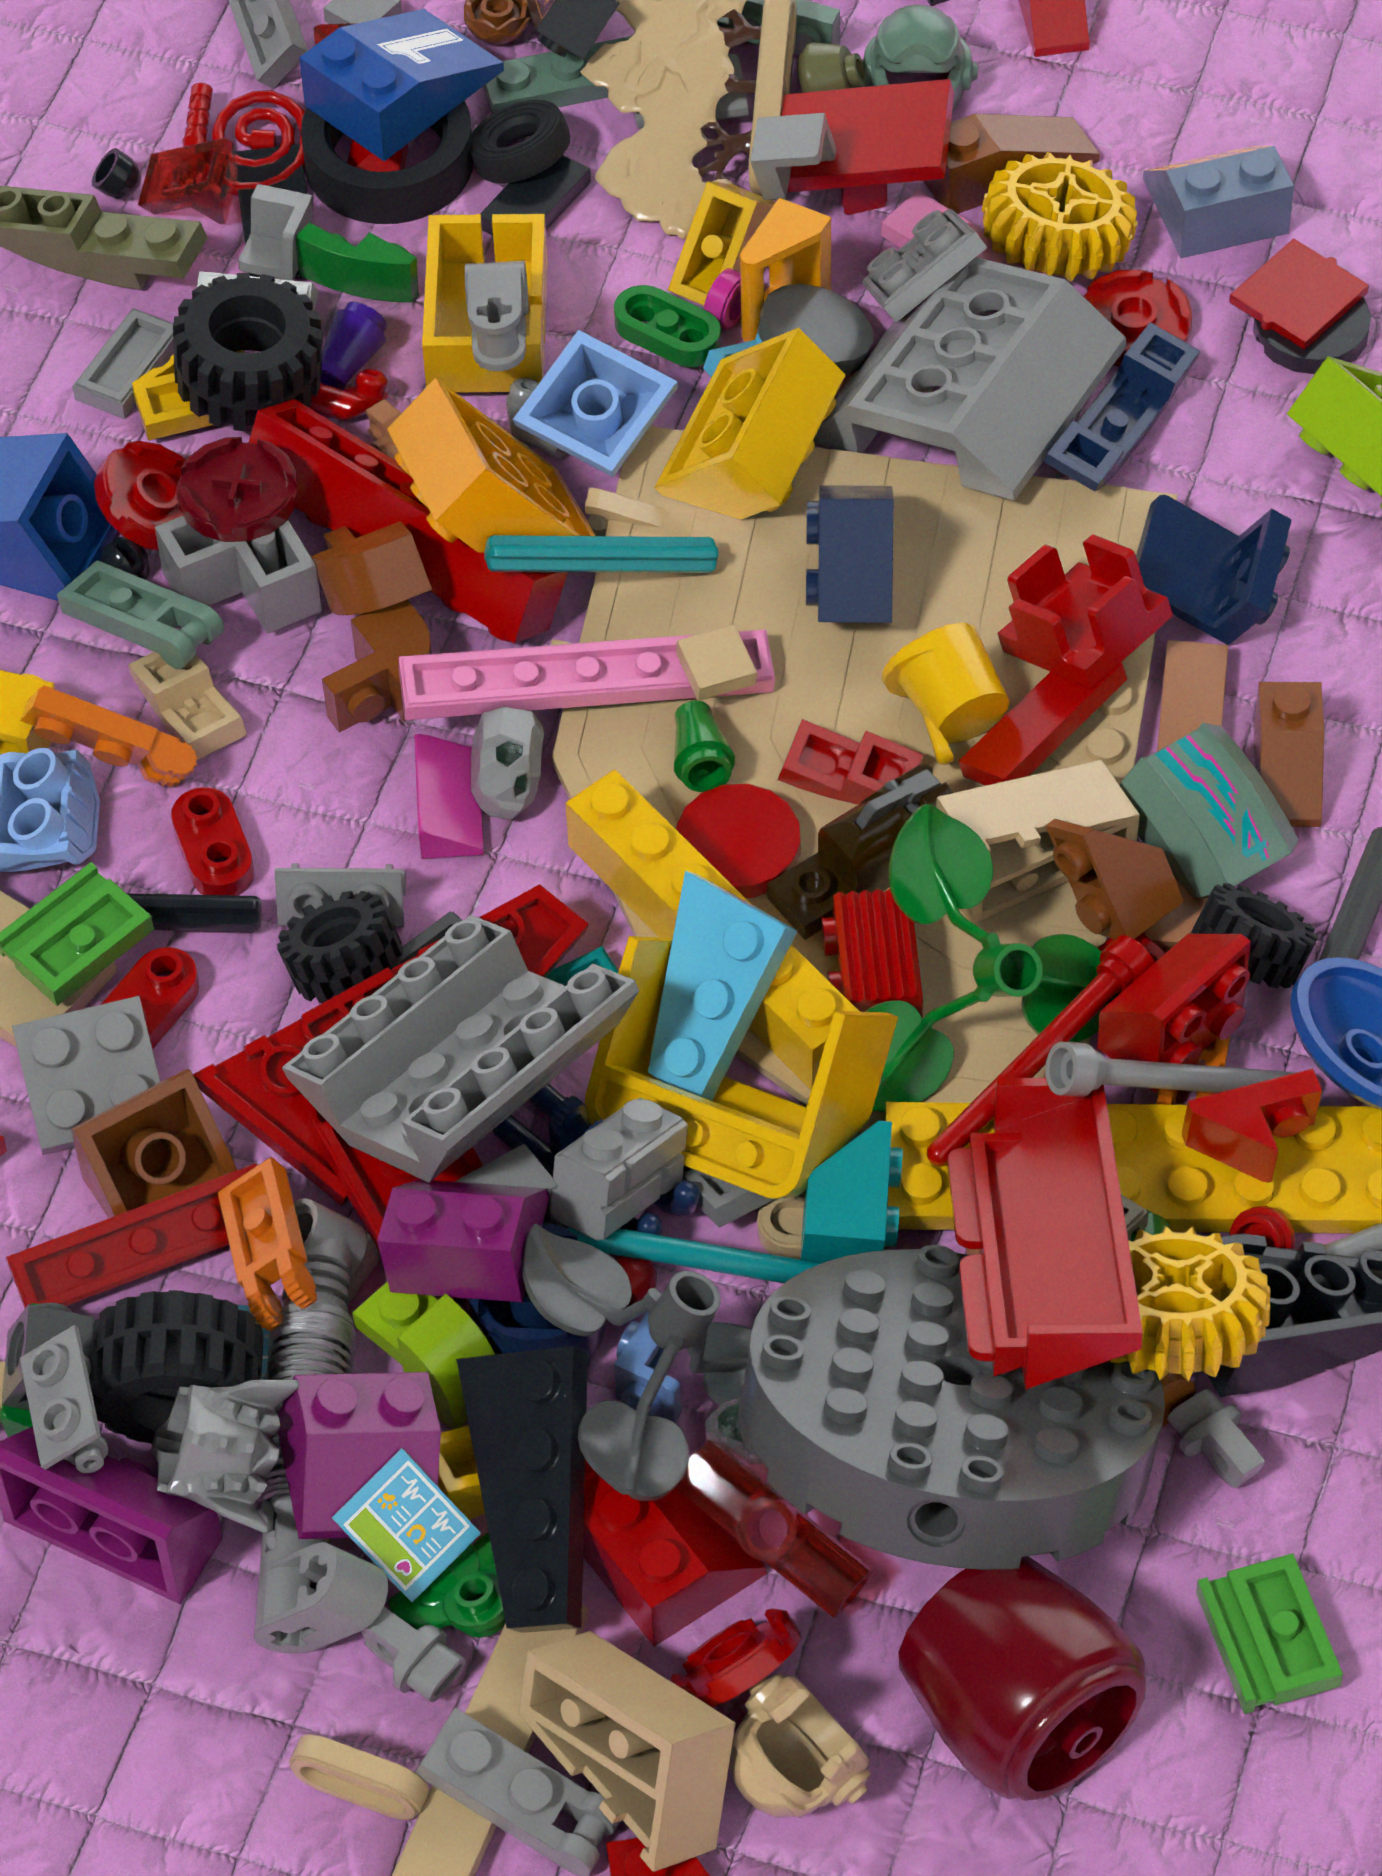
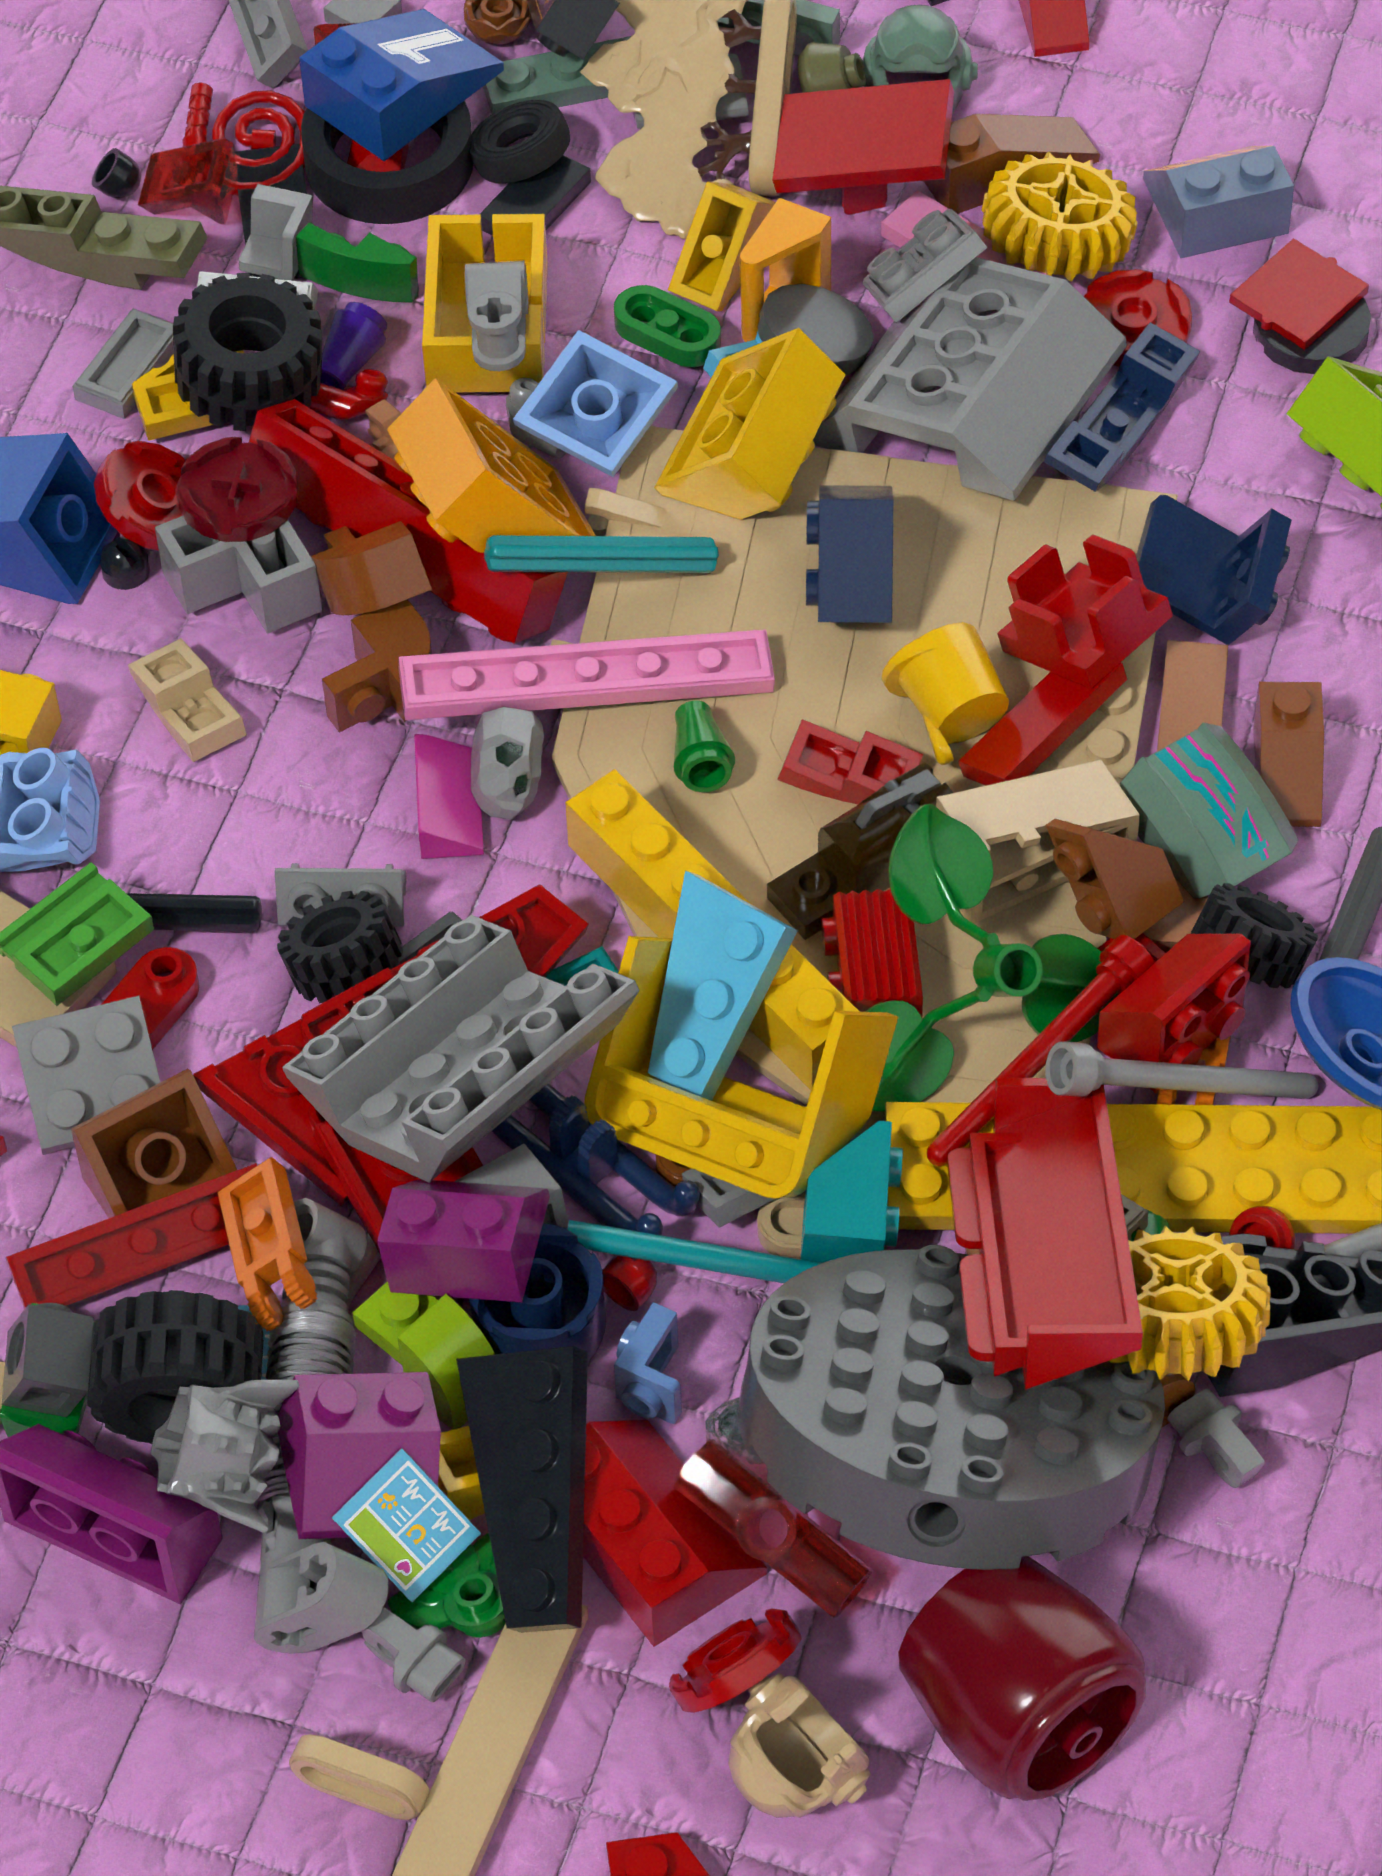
(63, 1403): light grey hinge -> none
(111, 735): orange hinge -> none
(141, 612): sand green plate -> none
(211, 838): red plate -> none
(516, 1792): light grey plate -> none
(581, 1288): dark grey plant -> none
(618, 1168): light grey brick -> none
(636, 1739): tan wedge -> none
(716, 662): tan tile -> none
(725, 298): dark pink tile -> none
(743, 834): red tile -> none
(787, 143): light grey panel -> none
(1240, 1122): red slope -> none
(1269, 1633): bright green plate -> none

